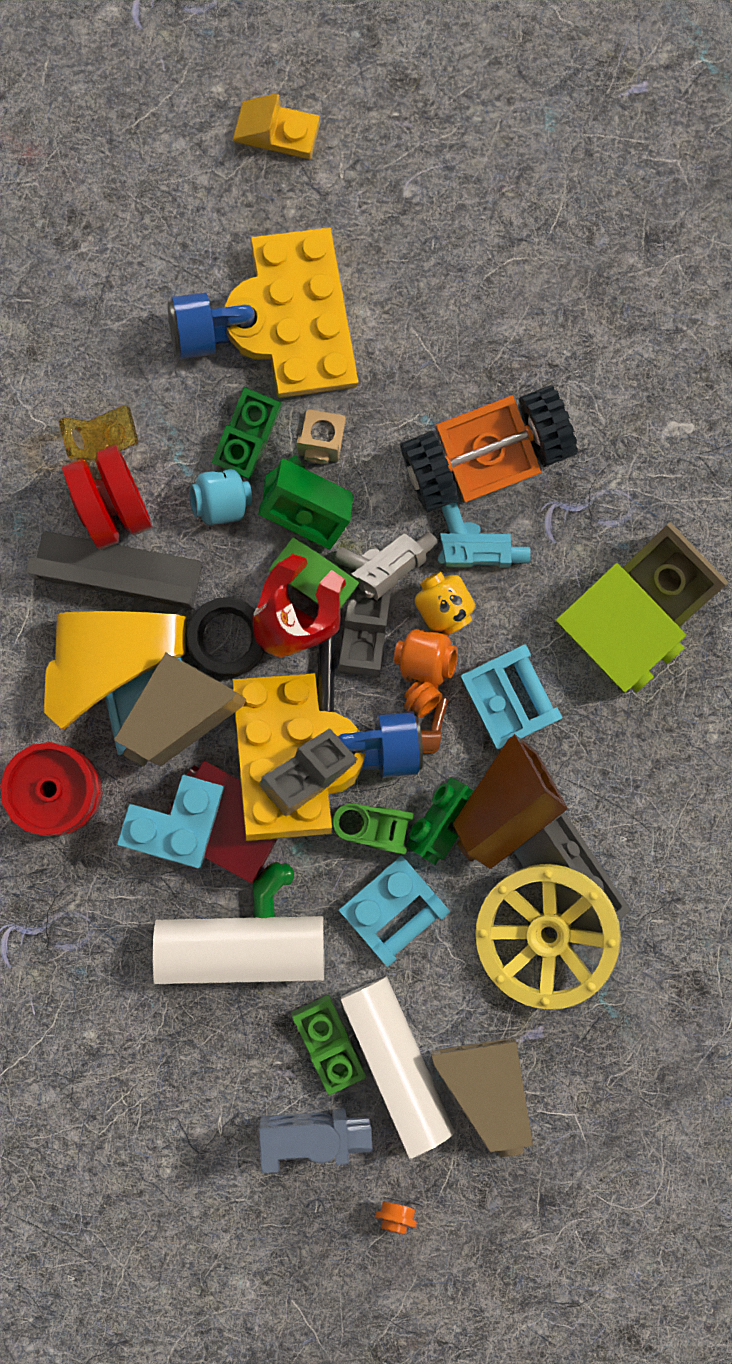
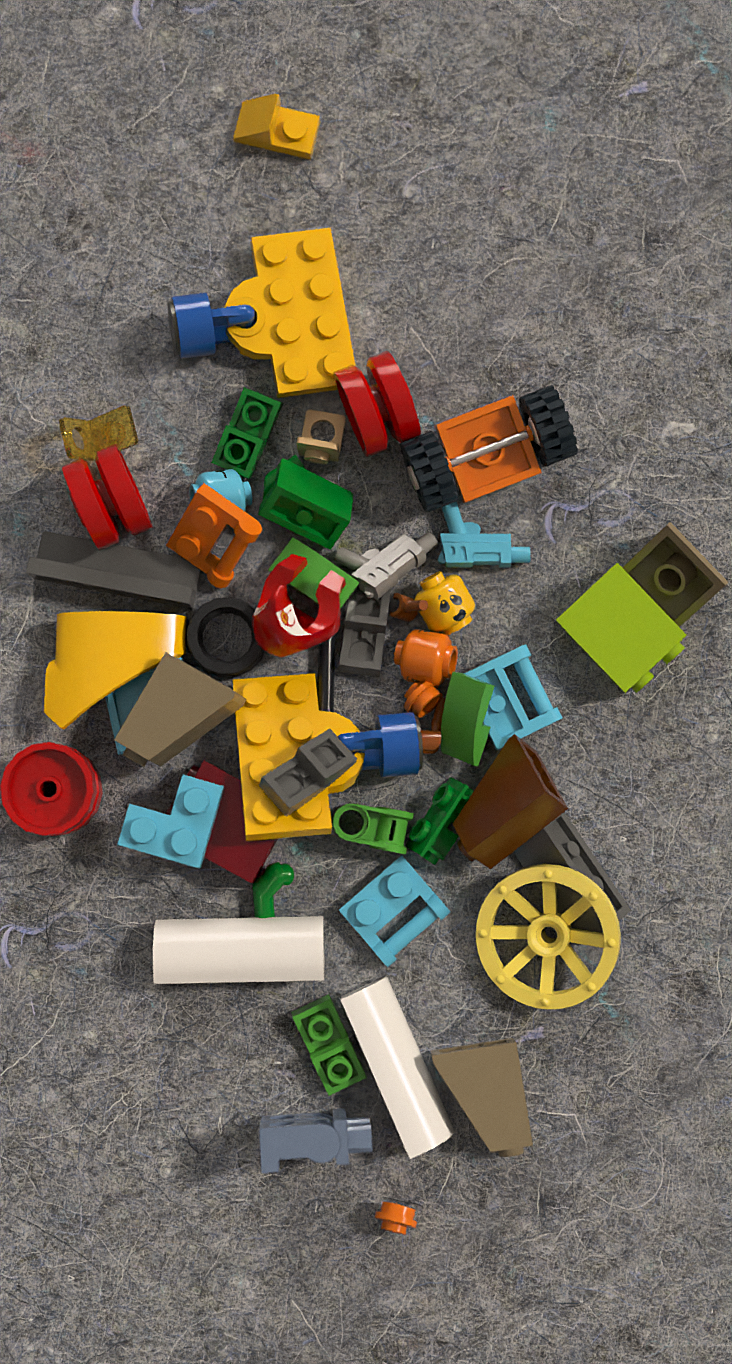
(202, 528): none -> orange plate
(382, 402): none -> red wheel
(408, 607): none -> dark orange hand
(463, 717): none -> bright green slope

